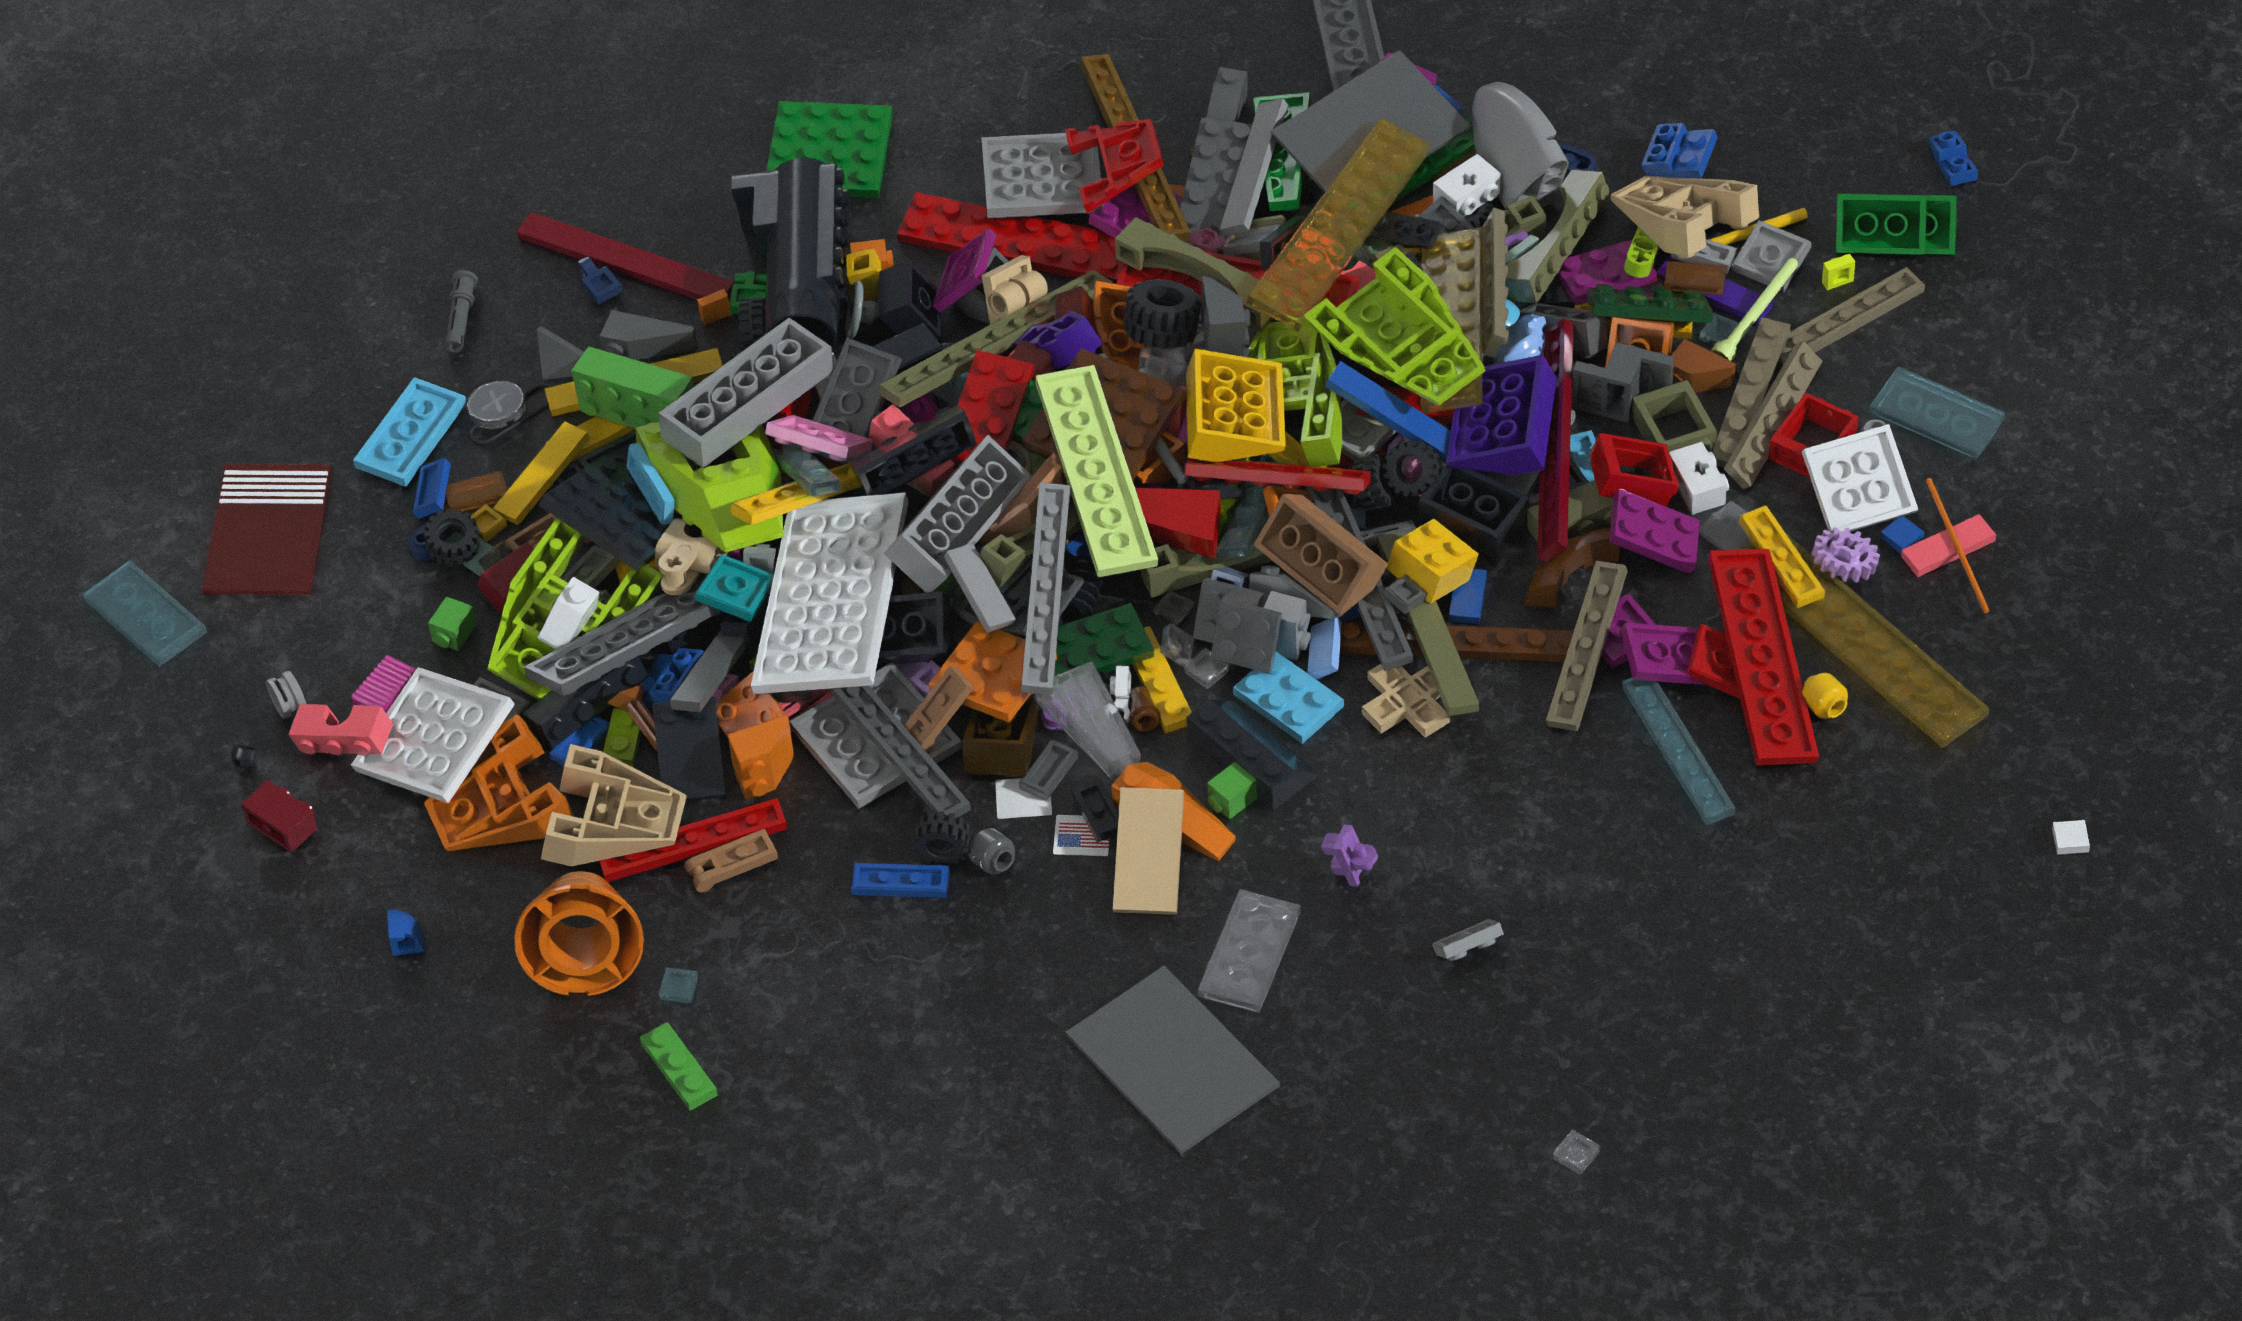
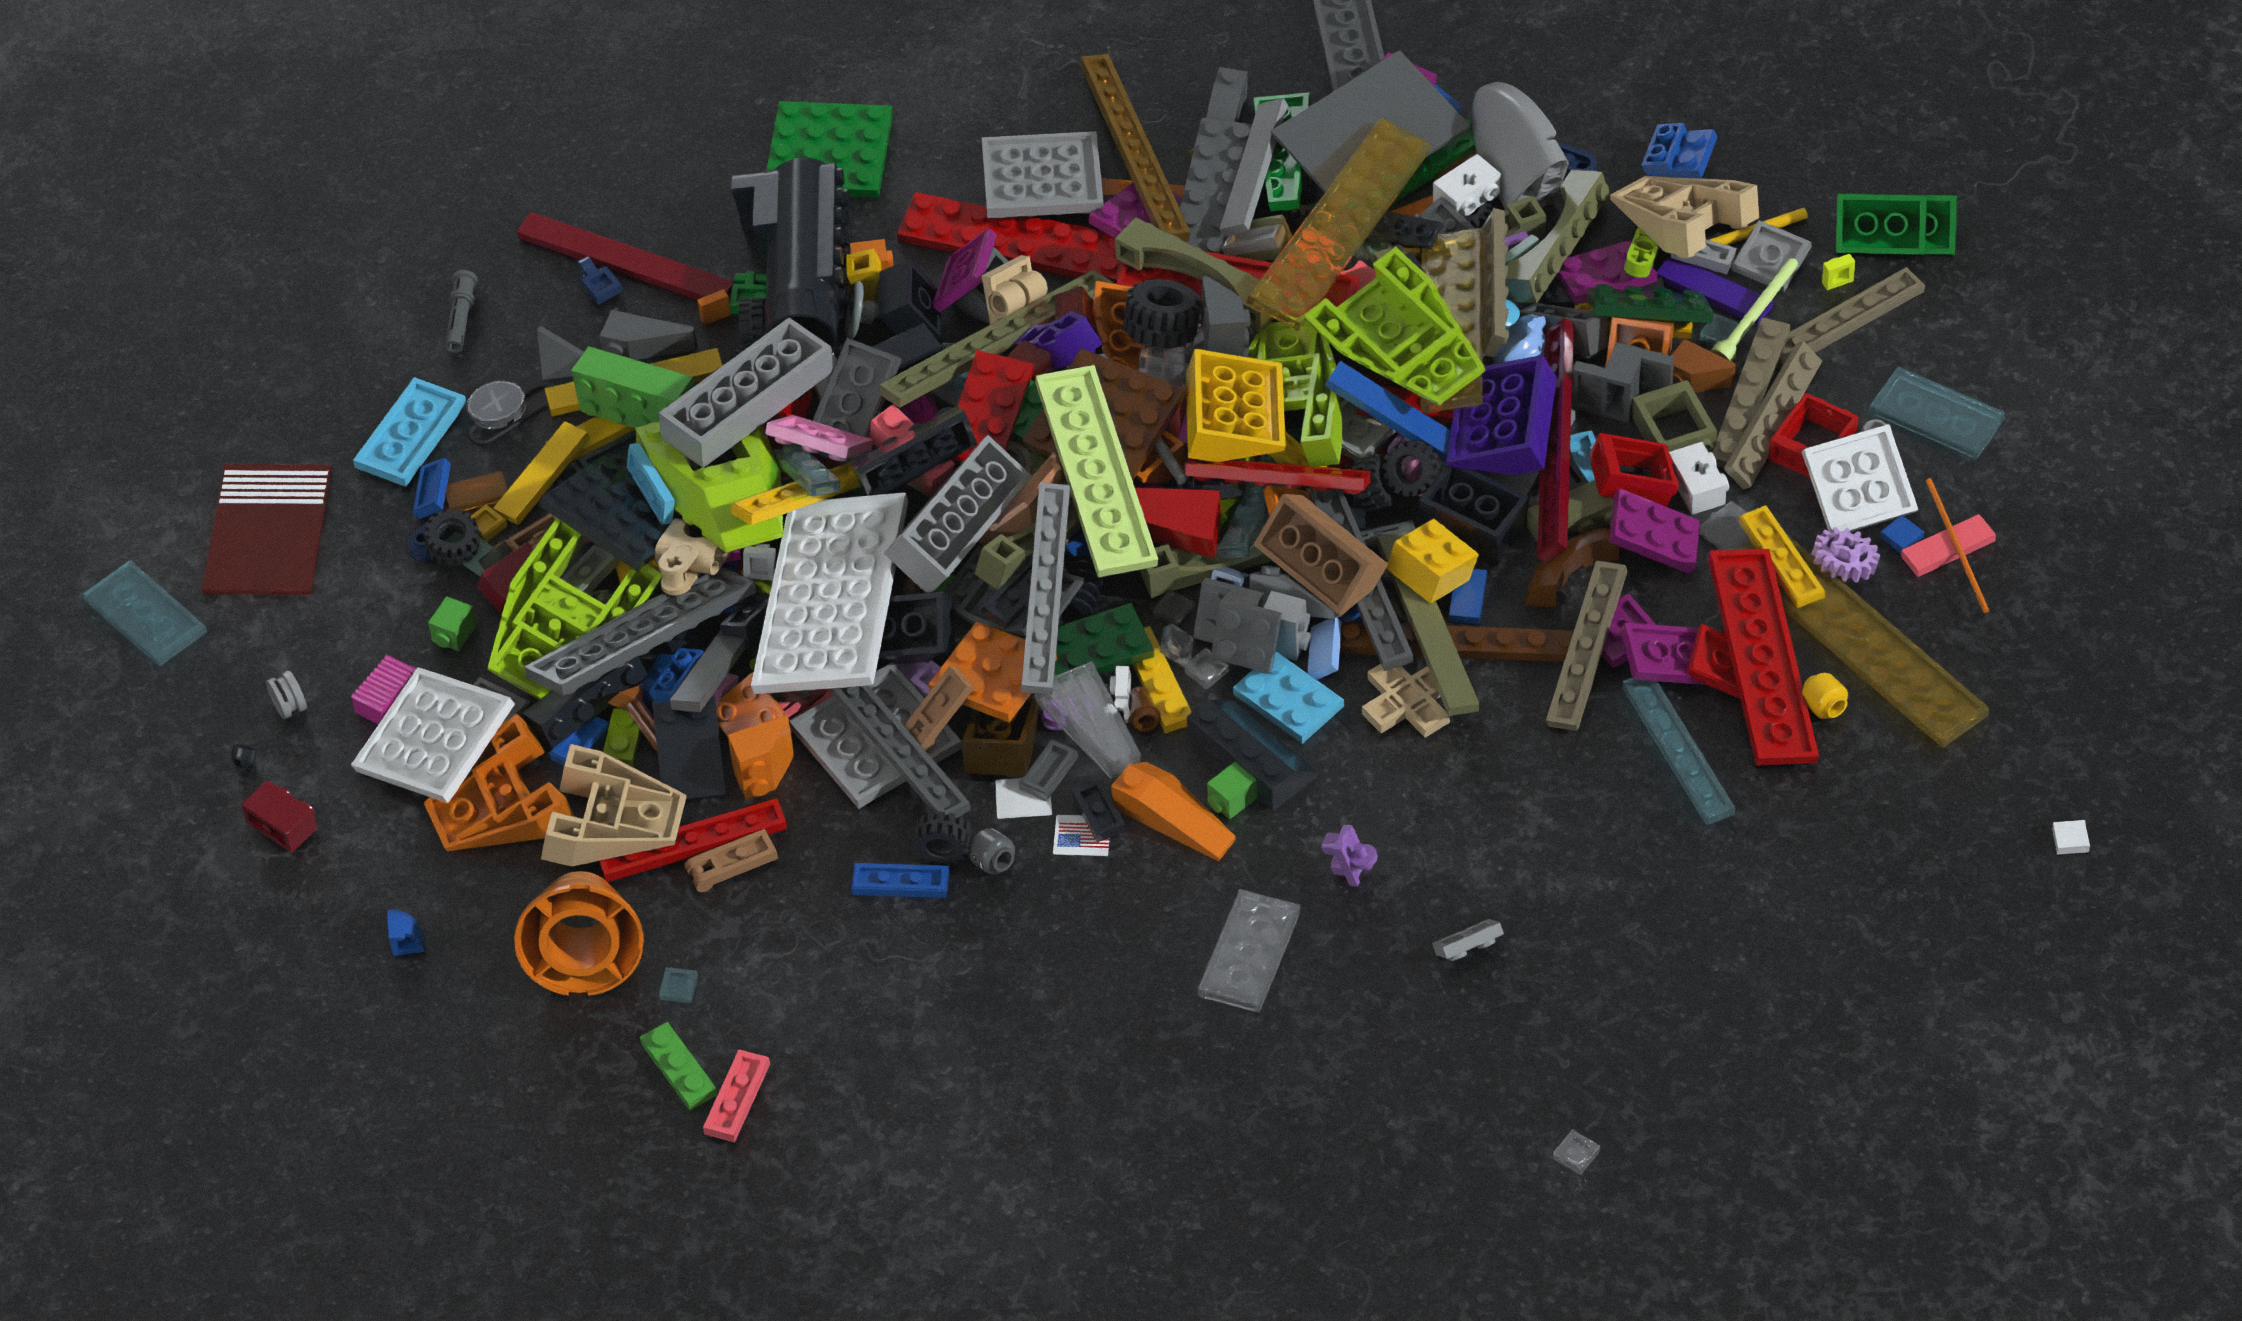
(319, 731): coral arch -> none
(569, 614): white slope -> none
(735, 587): teal tile -> none
(736, 1095): none -> coral plate
(979, 587): light grey tile -> none
(1128, 154): red wing -> none
(1148, 851): tan tile -> none
(1172, 1059): dark grey piece -> none
(1207, 235): clear pink plate -> none
(1275, 242): black tile -> none
(1405, 594): dark grey tile -> none
(1695, 276): clear orange tile -> none
(1952, 158): blue slope -> none

